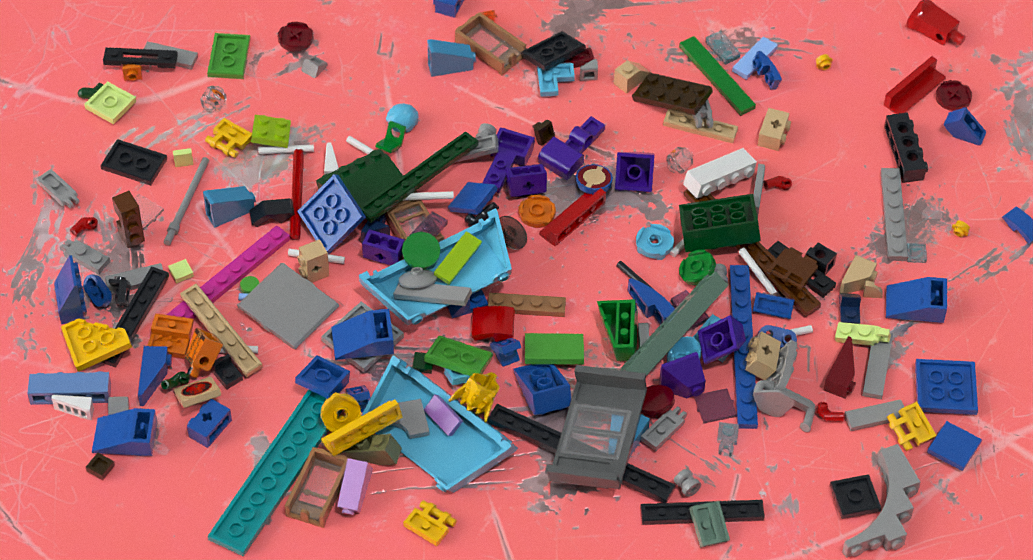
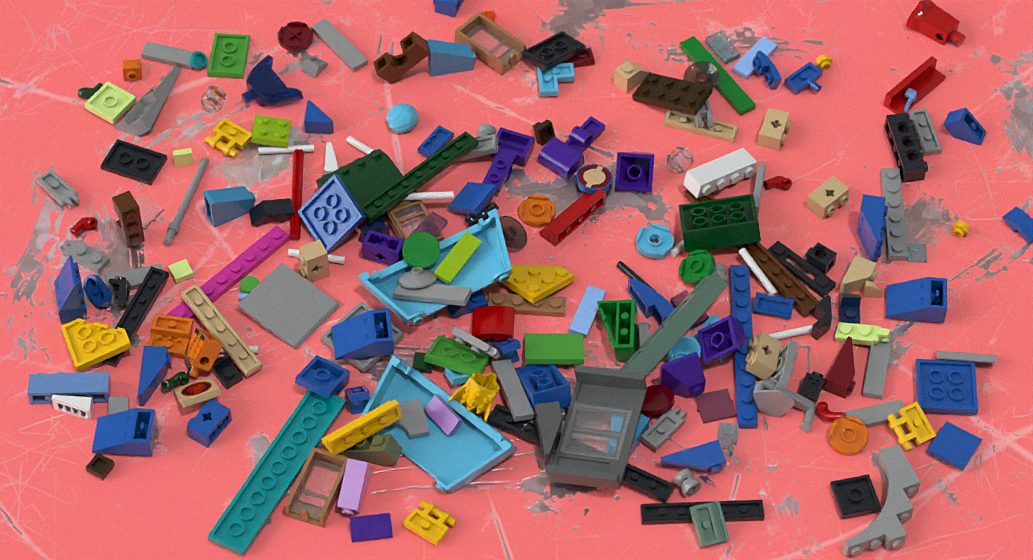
(115, 57): black container -> none
(148, 107): none -> light grey wedge
(198, 60): none -> teal tile
(267, 87): none -> clear blue torso
(317, 121): none -> blue slope
(333, 405): yellow plate -> none
(339, 45): none -> light grey tile
(371, 527): none -> dark purple slope
(390, 142): green bracket -> none
(393, 67): none -> reddish brown arch
(435, 141): none -> blue plate
(476, 345): none -> light grey hinge
(512, 390): none -> light grey tile
(526, 180): dark purple brick -> none
(537, 281): none -> yellow plate
(549, 425): none -> dark grey slope
(587, 311): none -> light blue tile
(589, 71): light grey slope -> none
(700, 458): none -> blue slope
(702, 70): none -> clear smoke dish
(779, 333): blue plate -> none
(793, 267): reddish brown plate -> none
(804, 78): none -> blue plate
(812, 386): none -> black bracket
(823, 314): none -> black slope
(828, 197): none -> tan brick
(848, 435): none -> orange tile
(871, 224): none -> blue slope
(911, 96): none -> medium blue hand
(926, 133): none -> light grey tile
(953, 95): dark red tile -> none
(966, 356): none -> light grey tile

